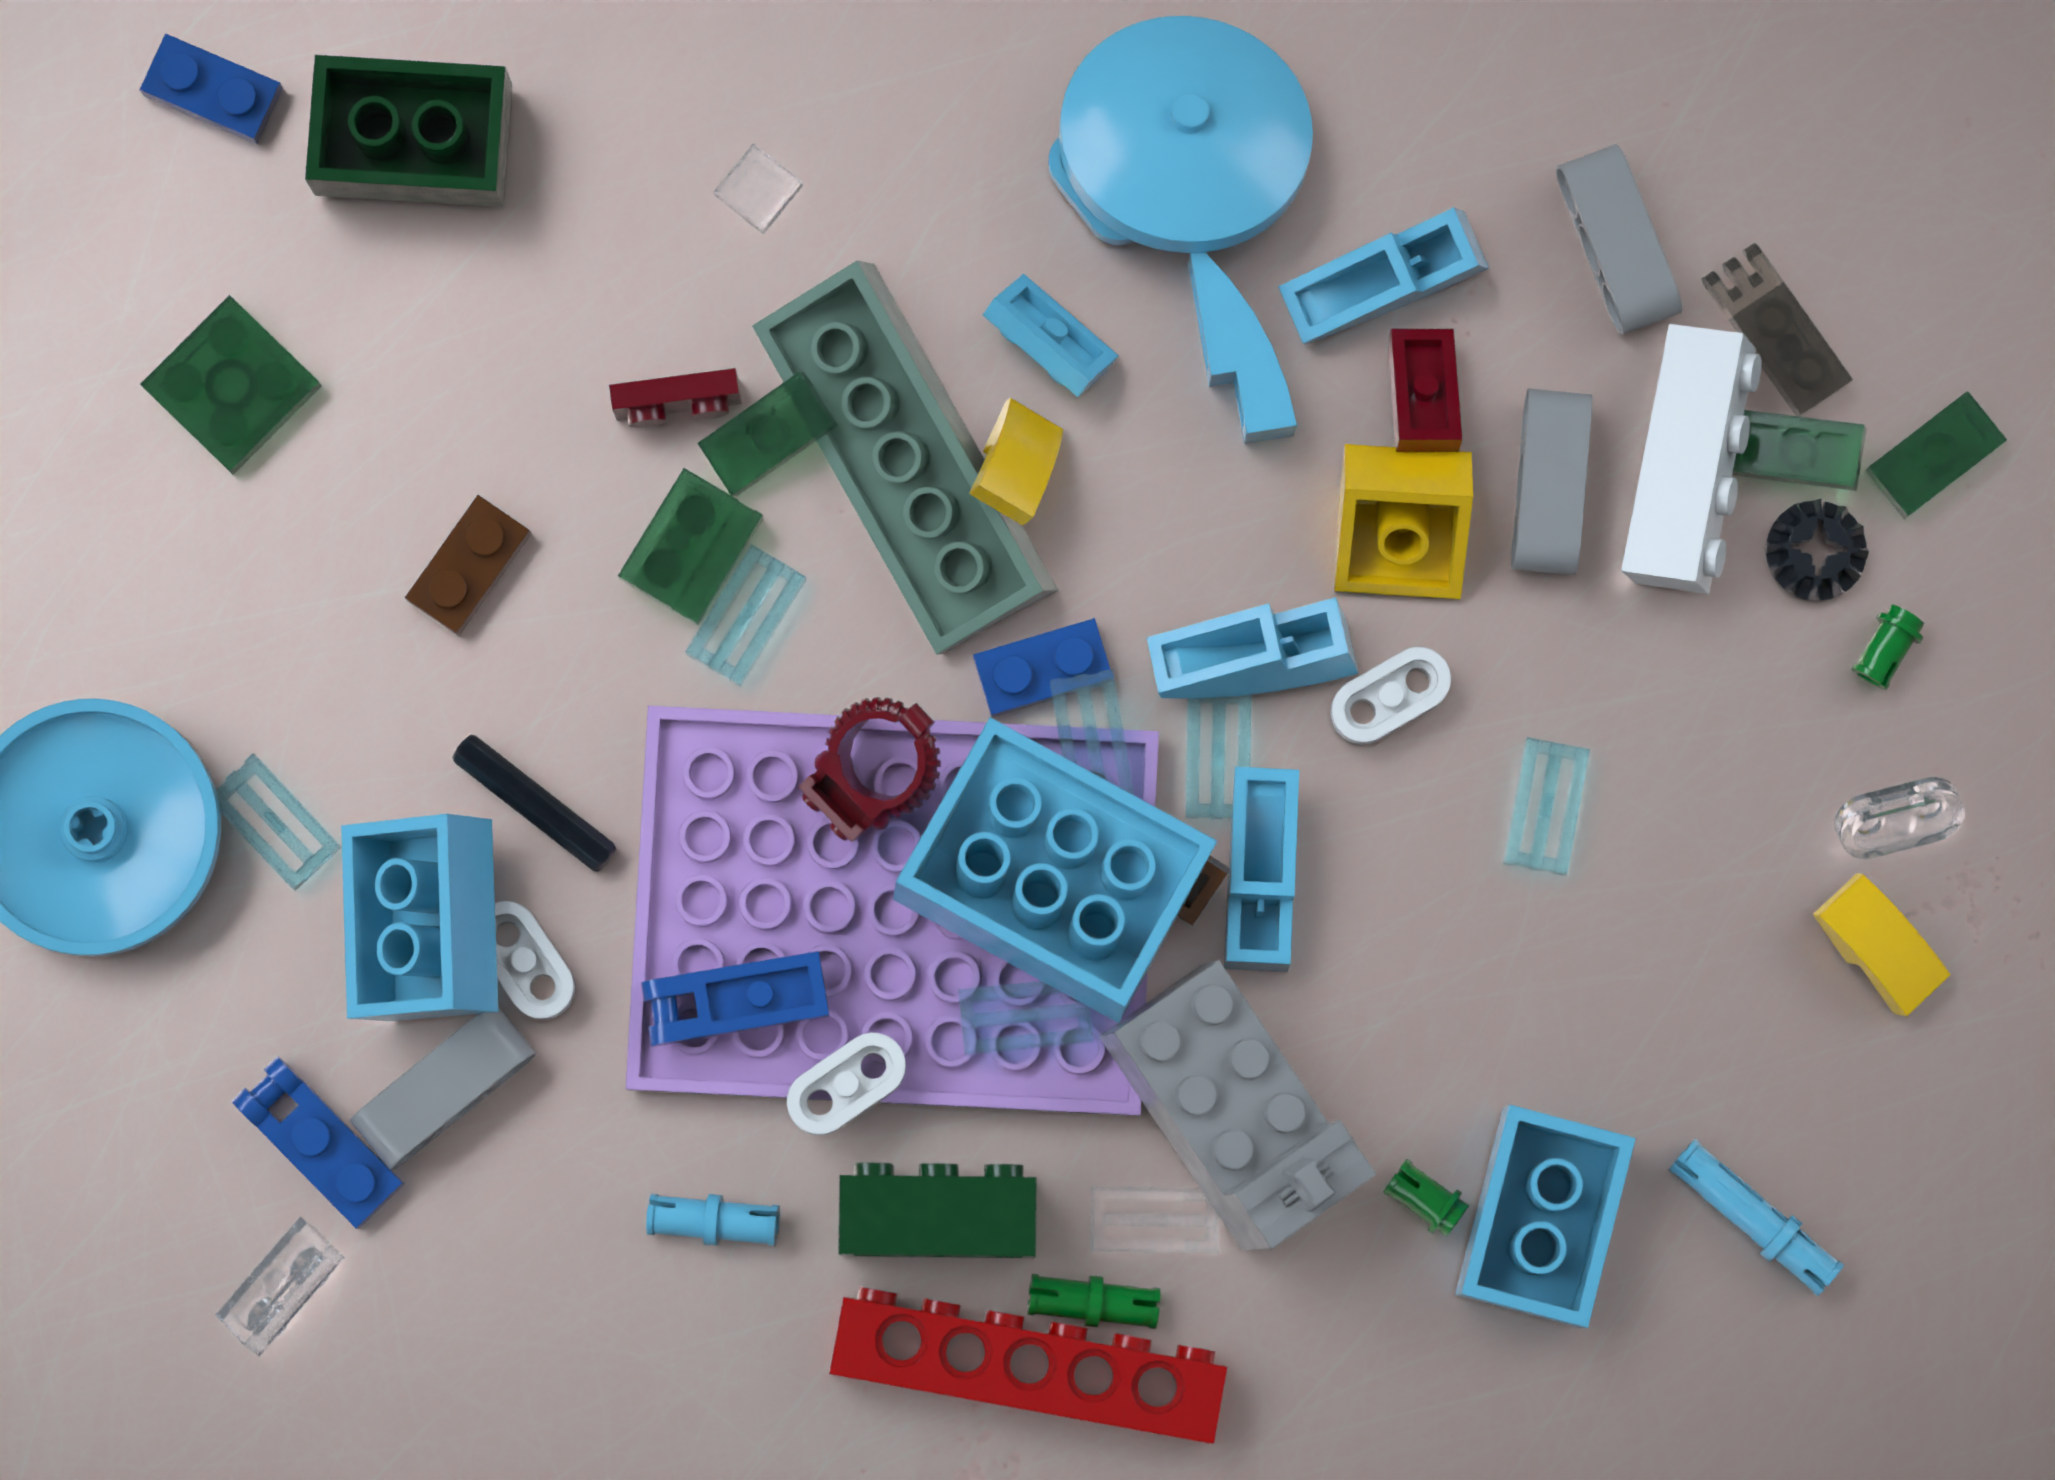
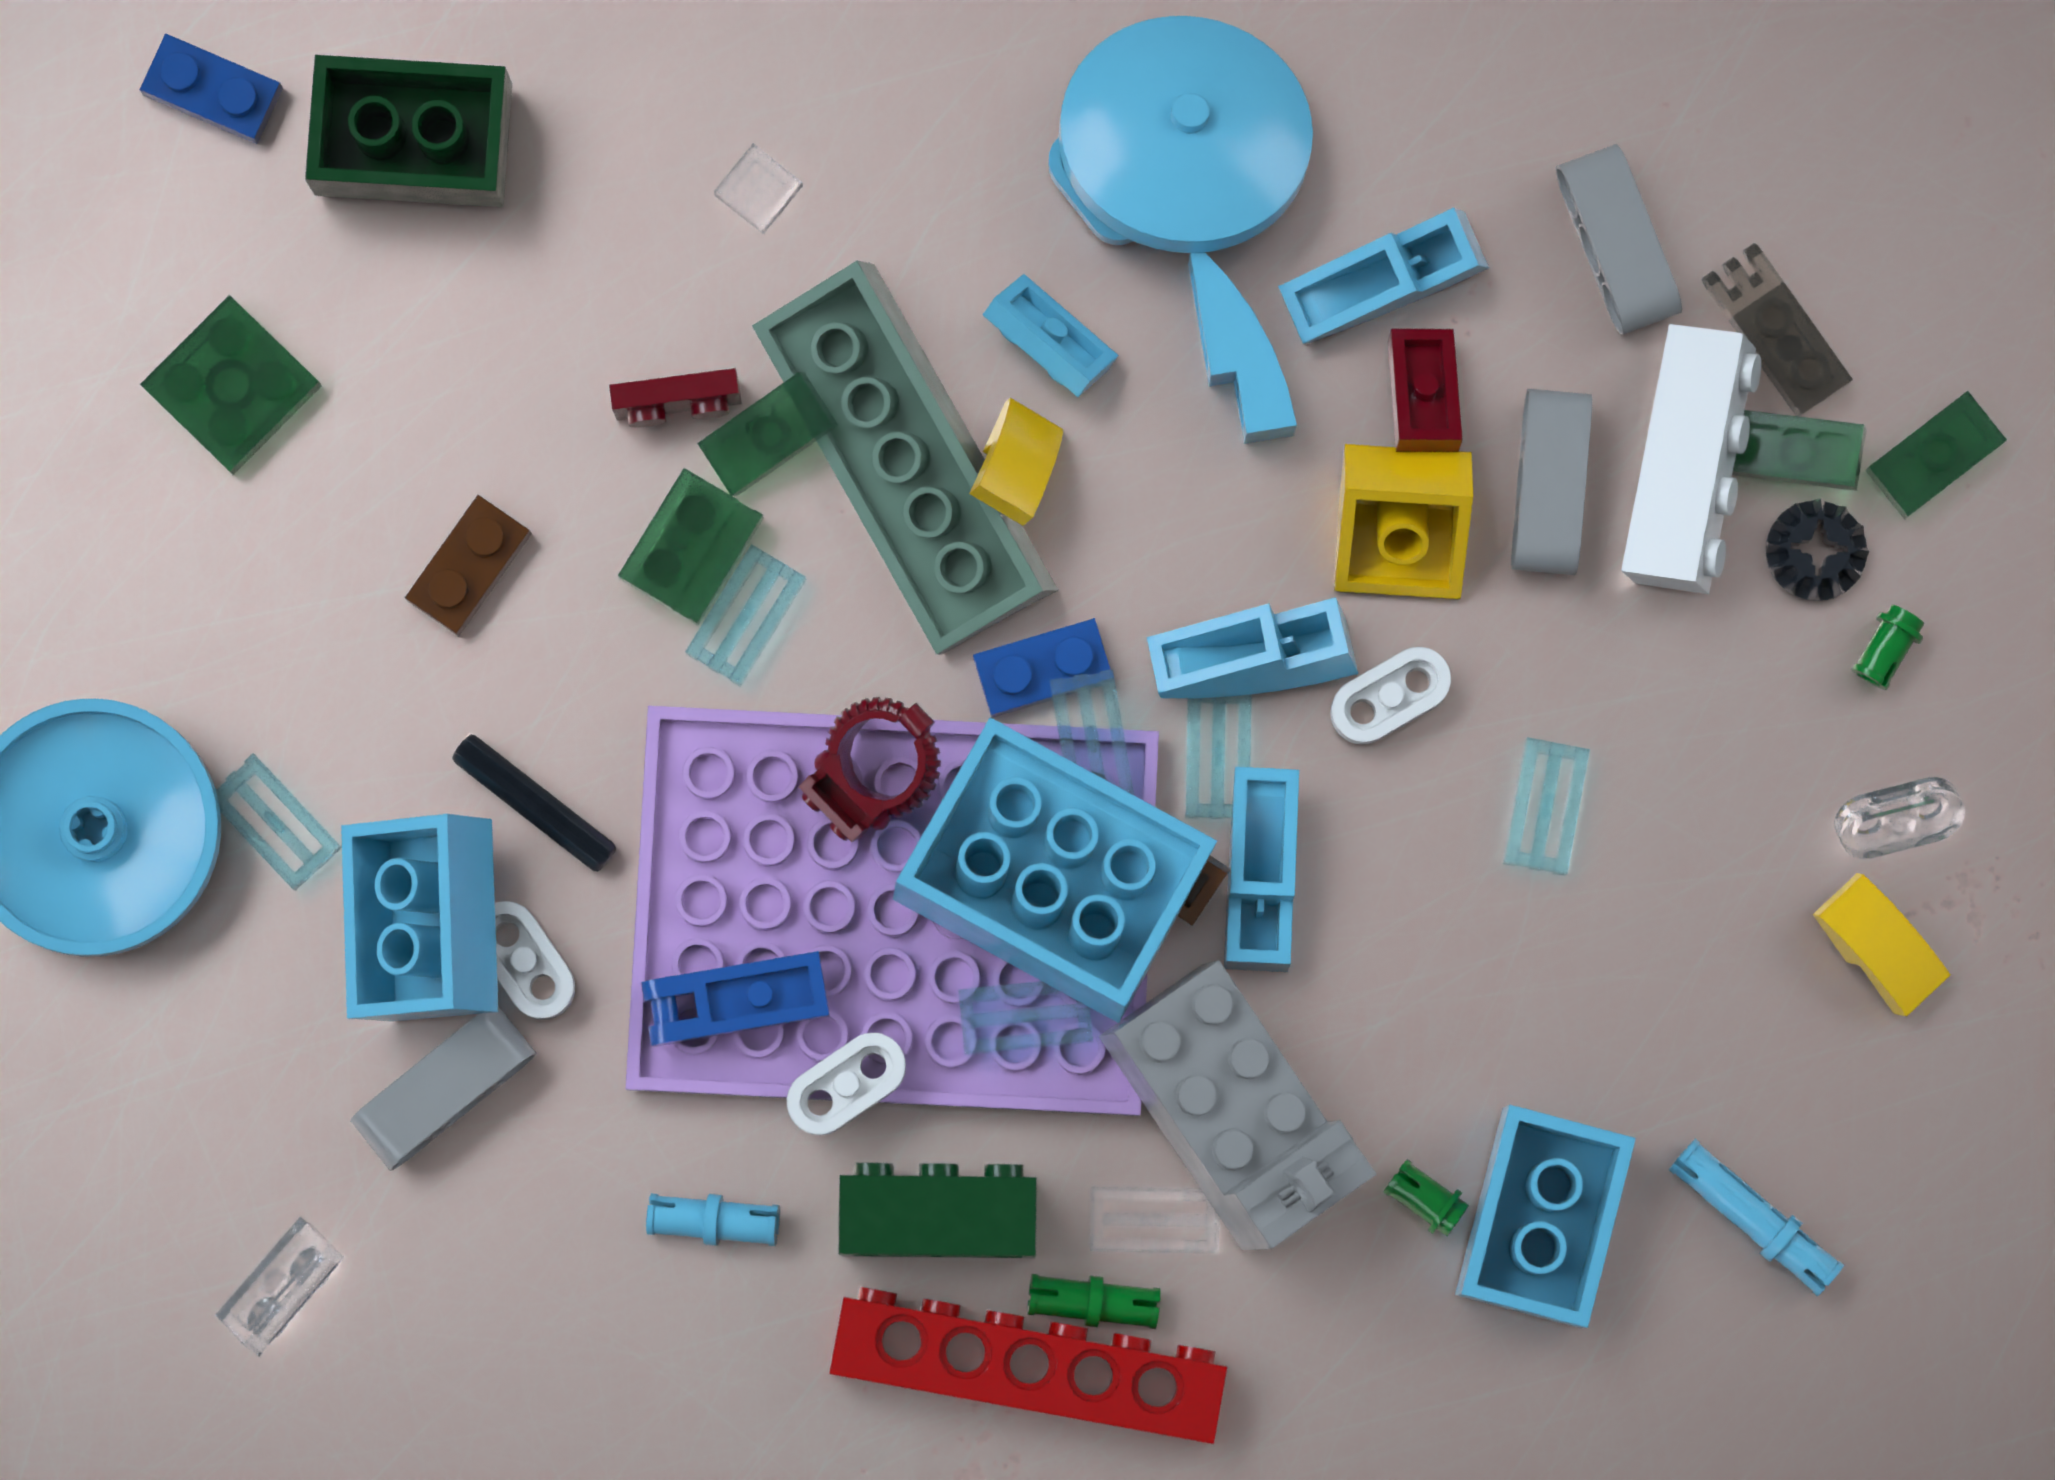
(319, 1144): blue plate -> none

